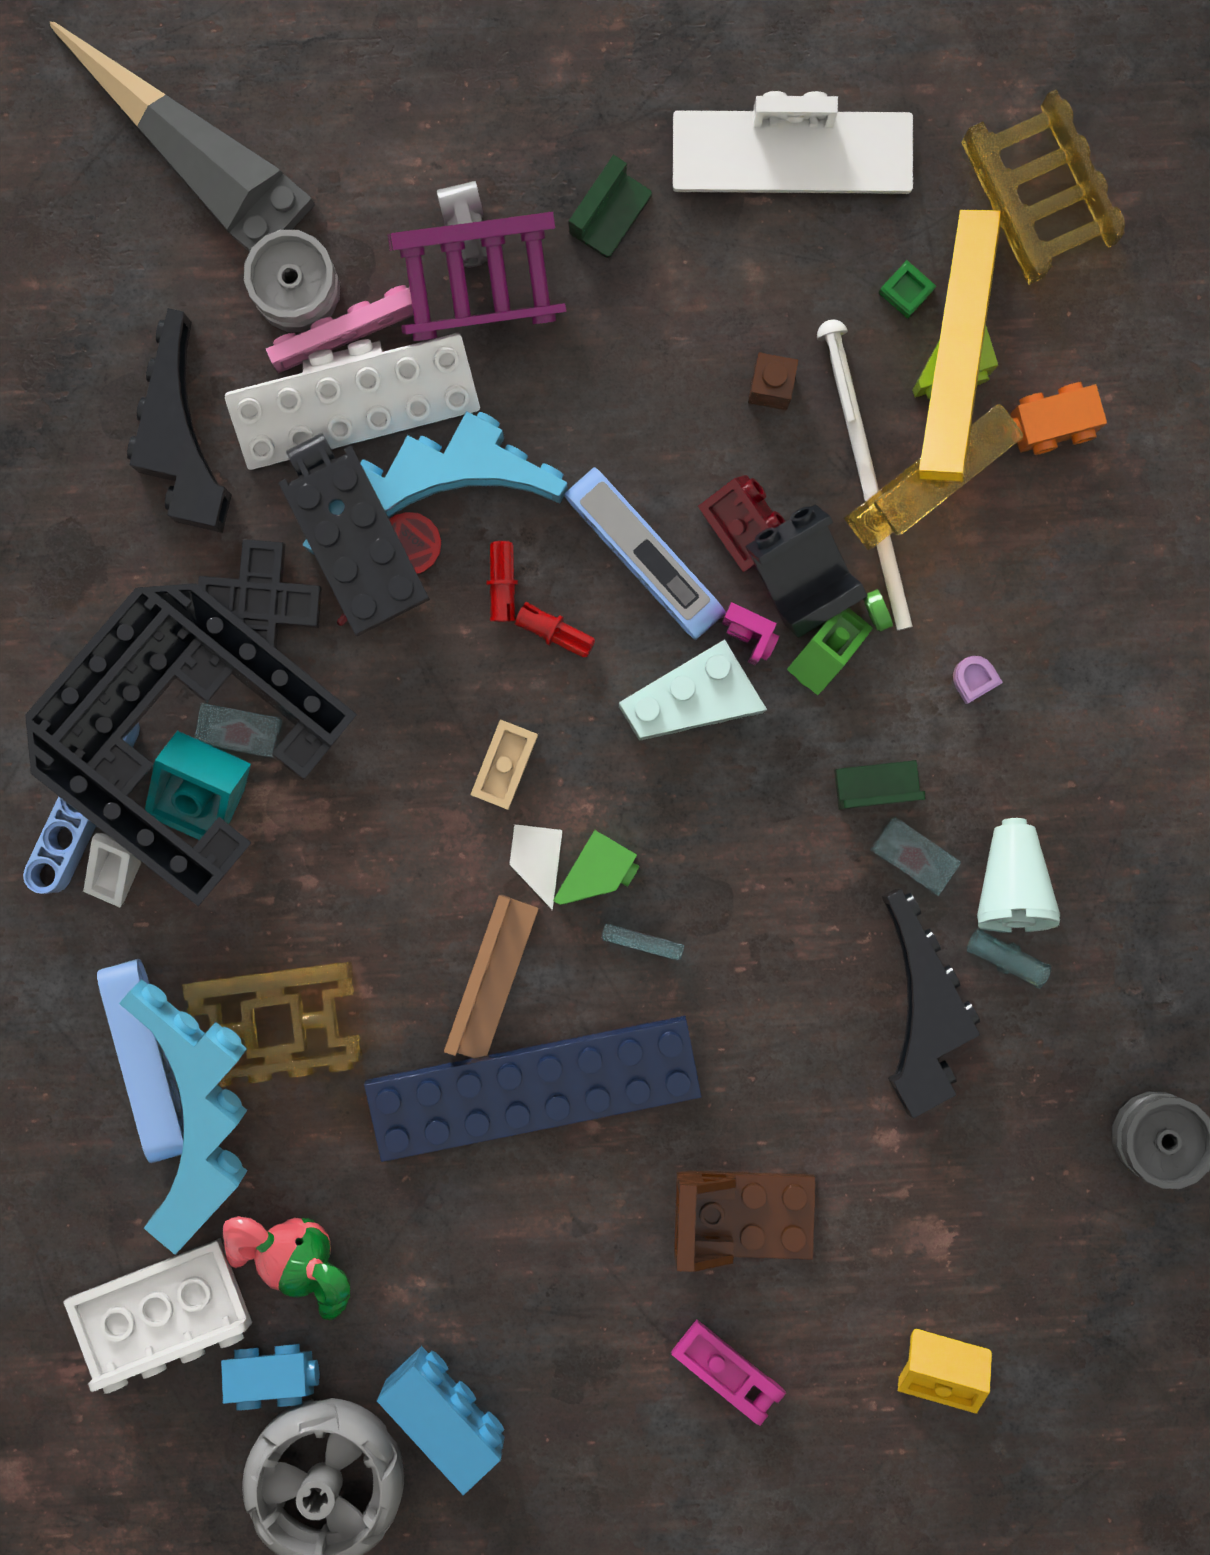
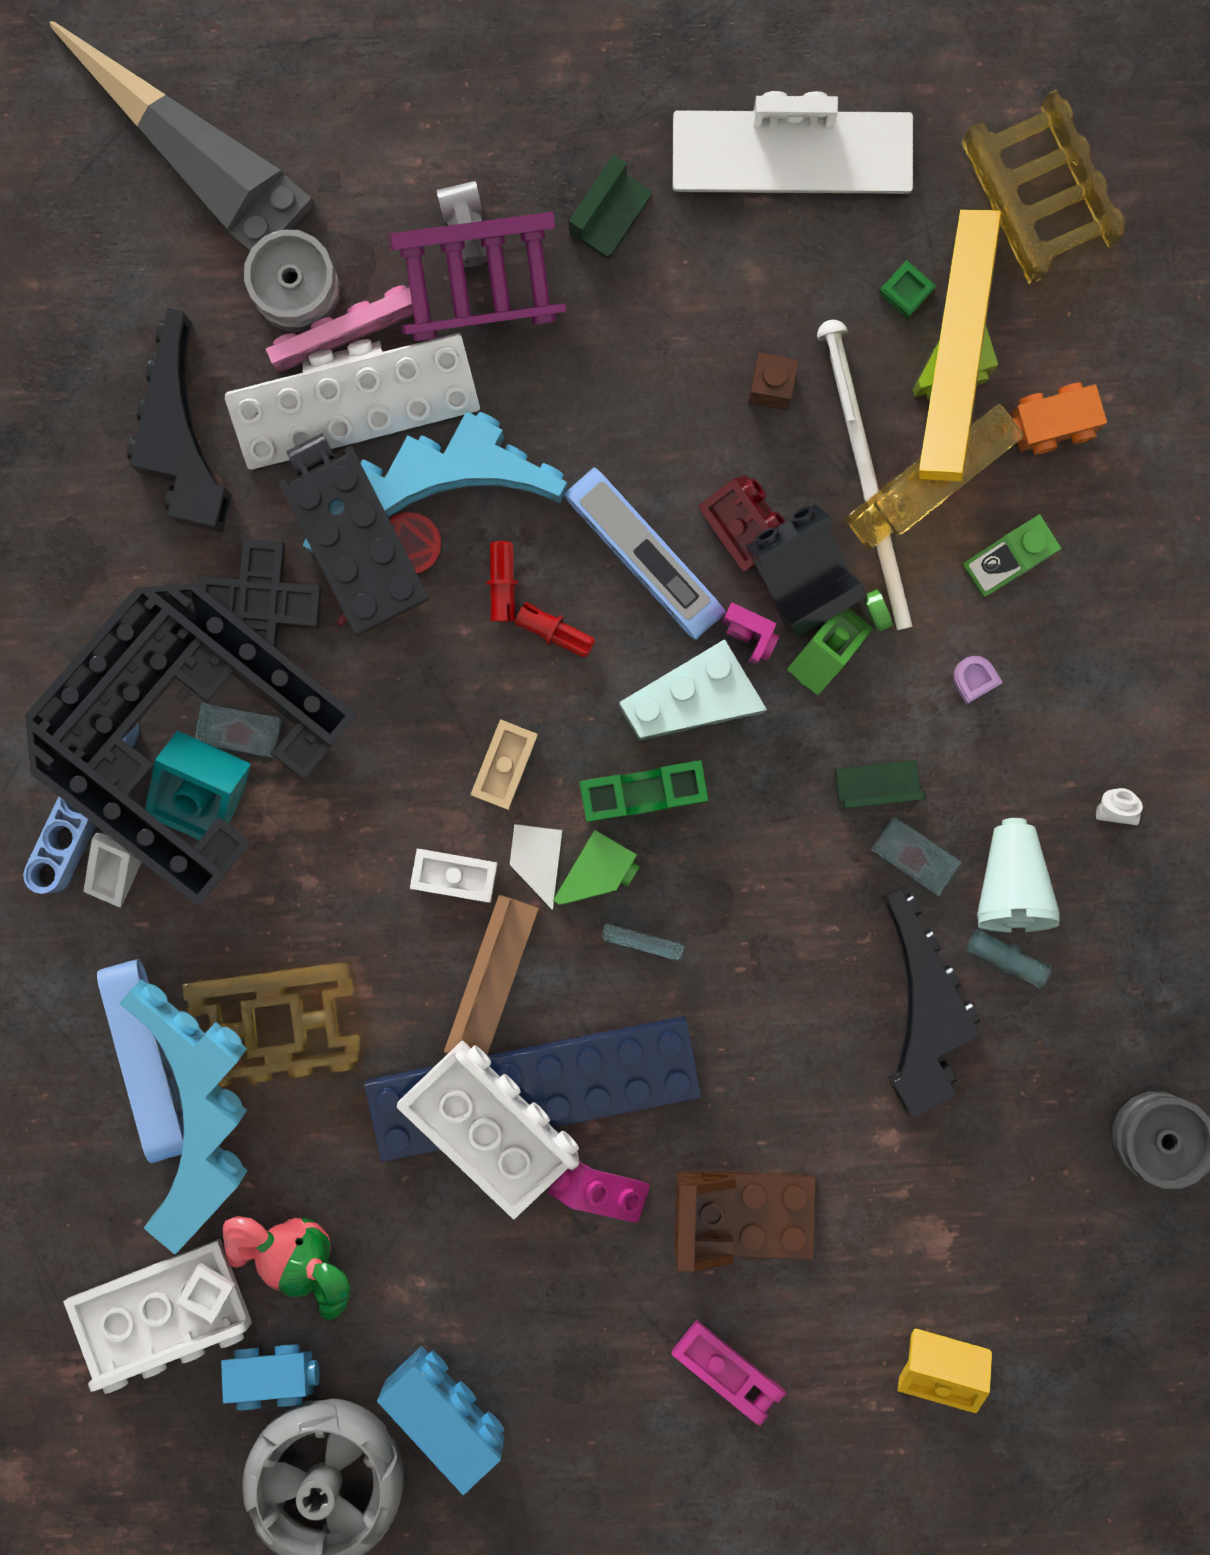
(206, 1293): none -> white plate
(453, 875): none -> white plate
(489, 1129): none -> white bracket
(600, 1193): none -> dark pink bracket
(643, 791): none -> green arch
(1011, 556): none -> bright green slope
(1120, 807): none -> white plate

